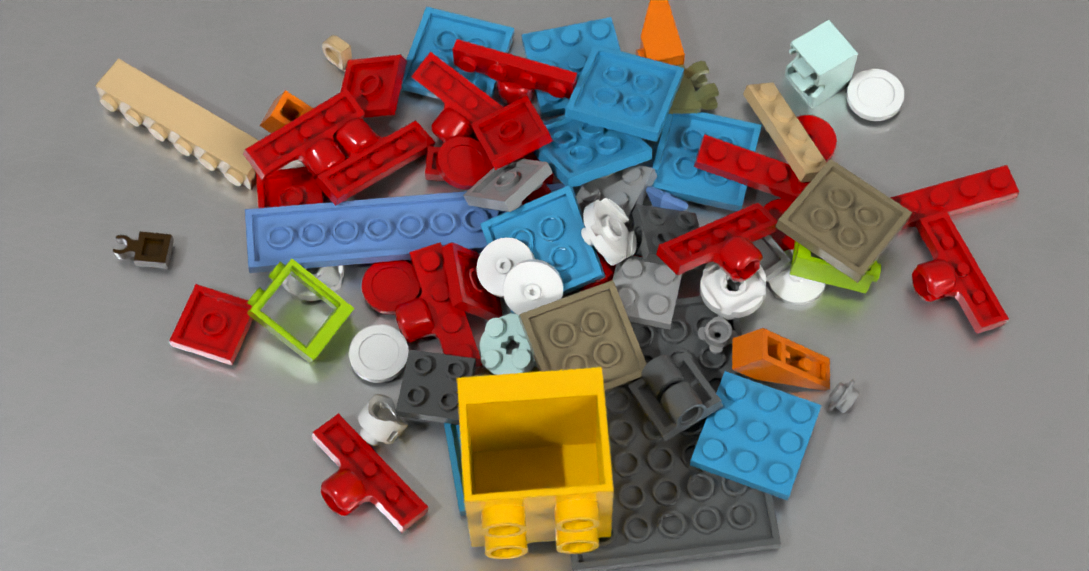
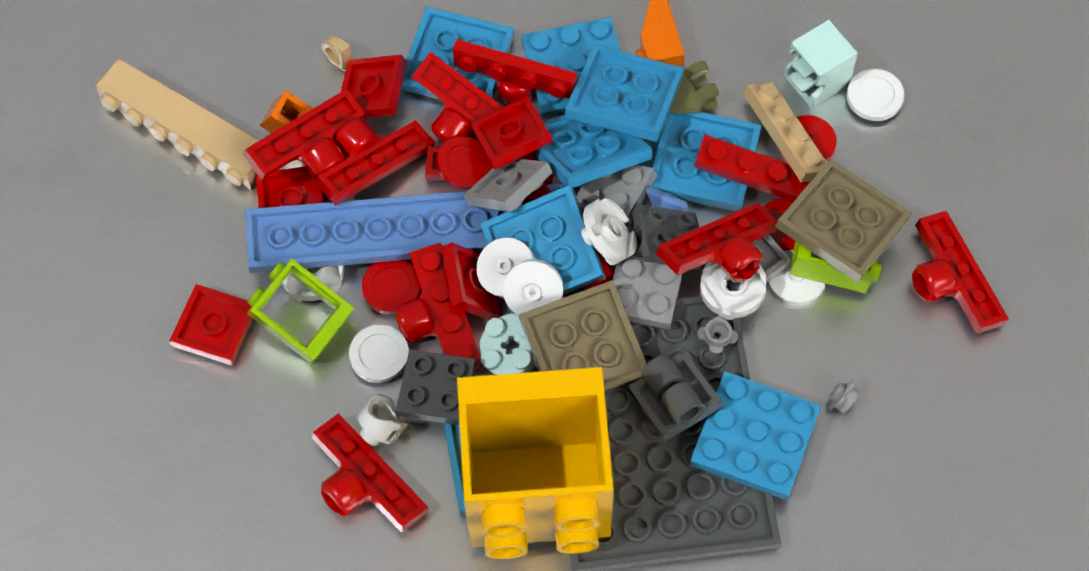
(148, 251): dark brown plate -> none
(779, 360): orange slope -> none
(960, 194): red plate -> none

